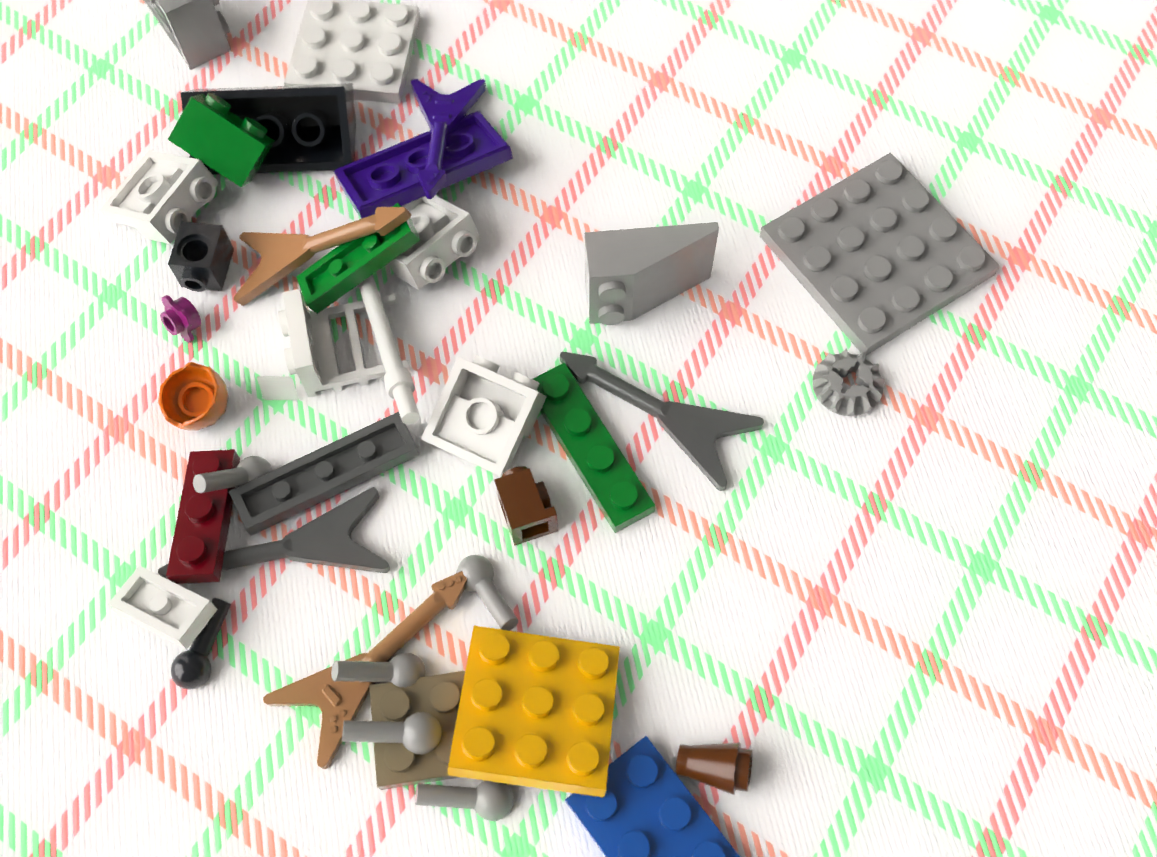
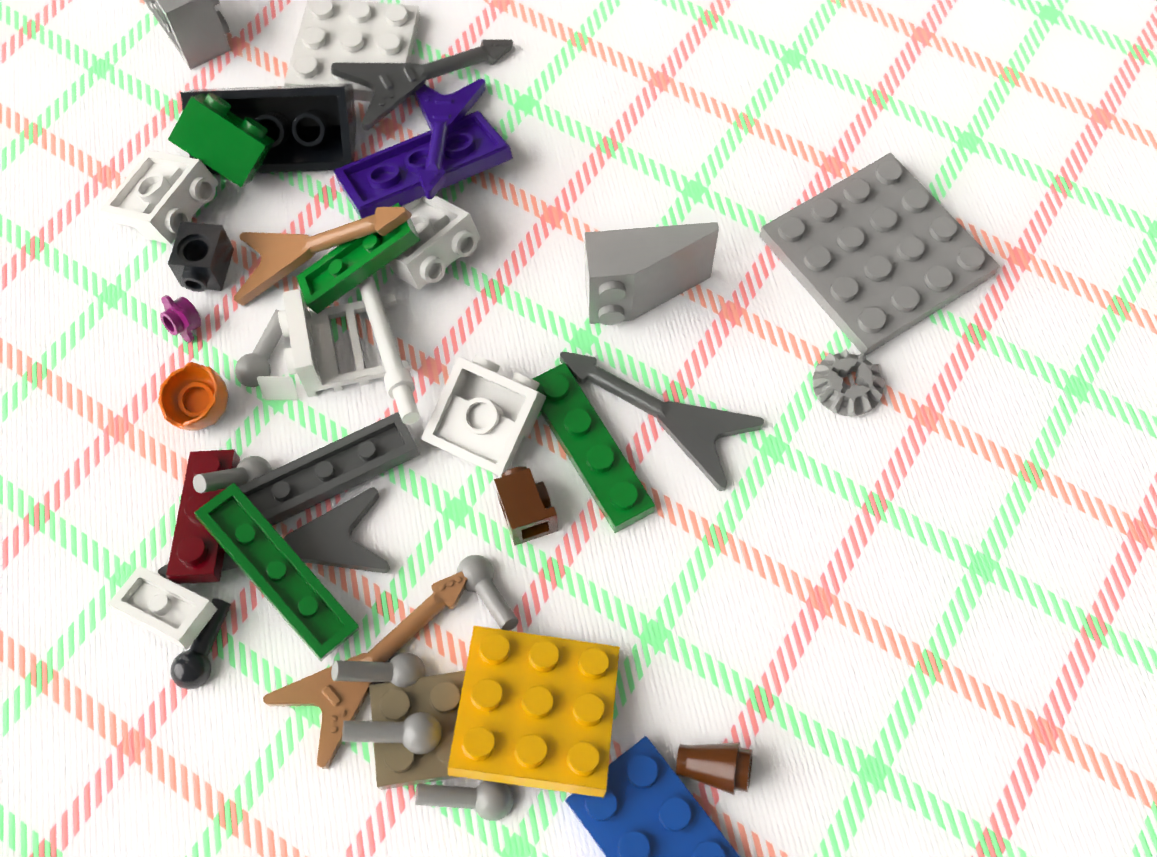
(256, 363): none -> light grey bar
(277, 571): none -> green plate
(398, 81): none -> dark grey piece

